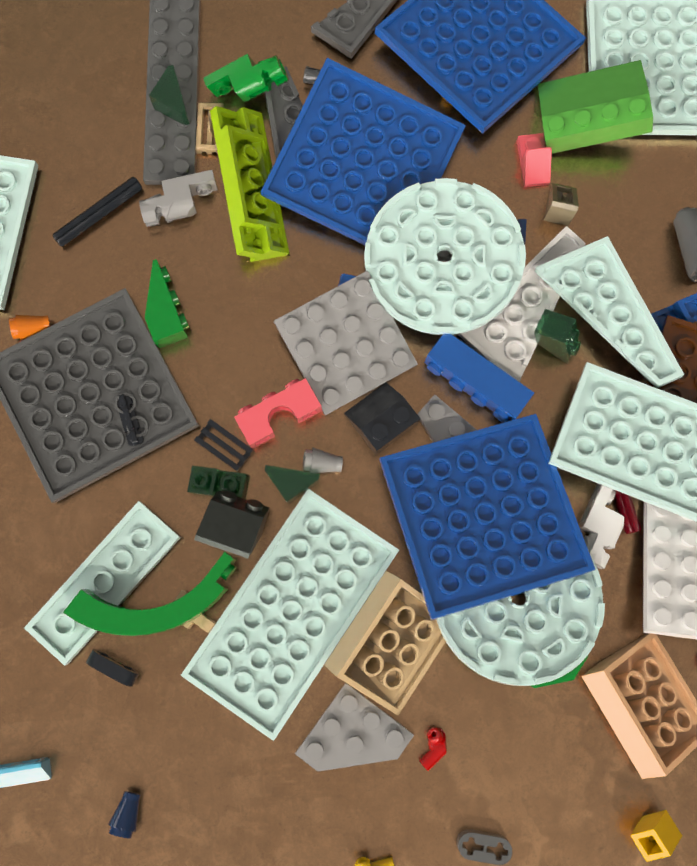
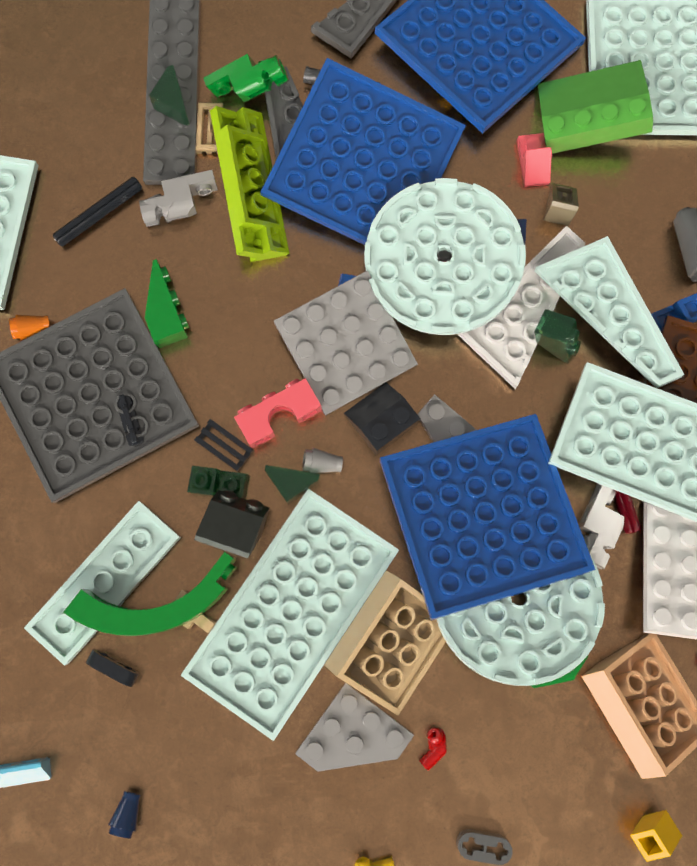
(478, 378): blue brick -> none

